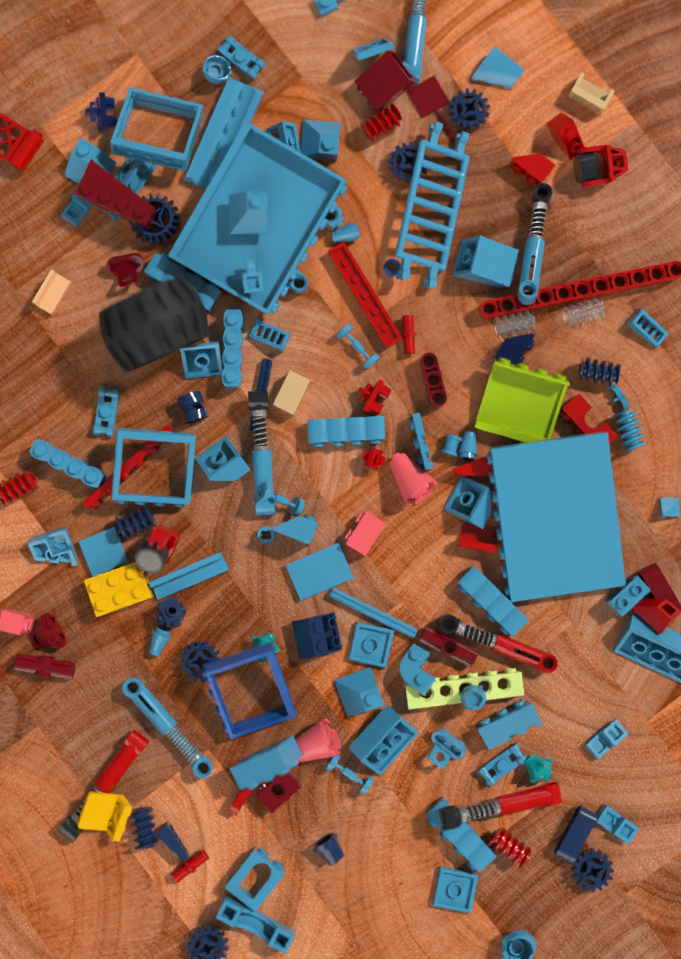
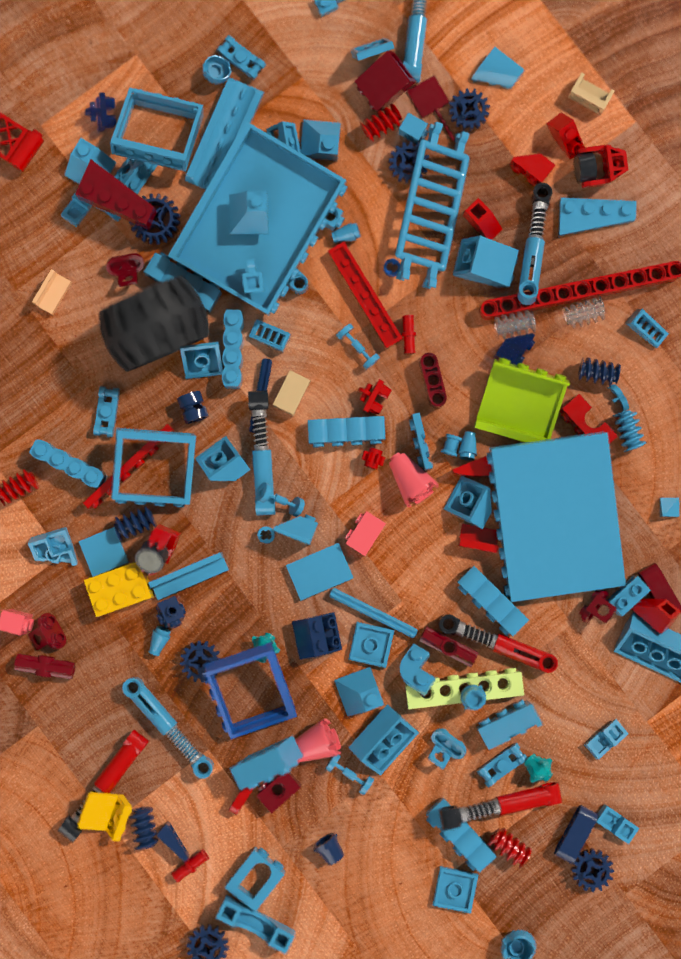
(413, 129): none -> dark azure brick
(482, 219): none -> red slope
(588, 214): none -> dark azure wing
(599, 599): none -> dark red bracket

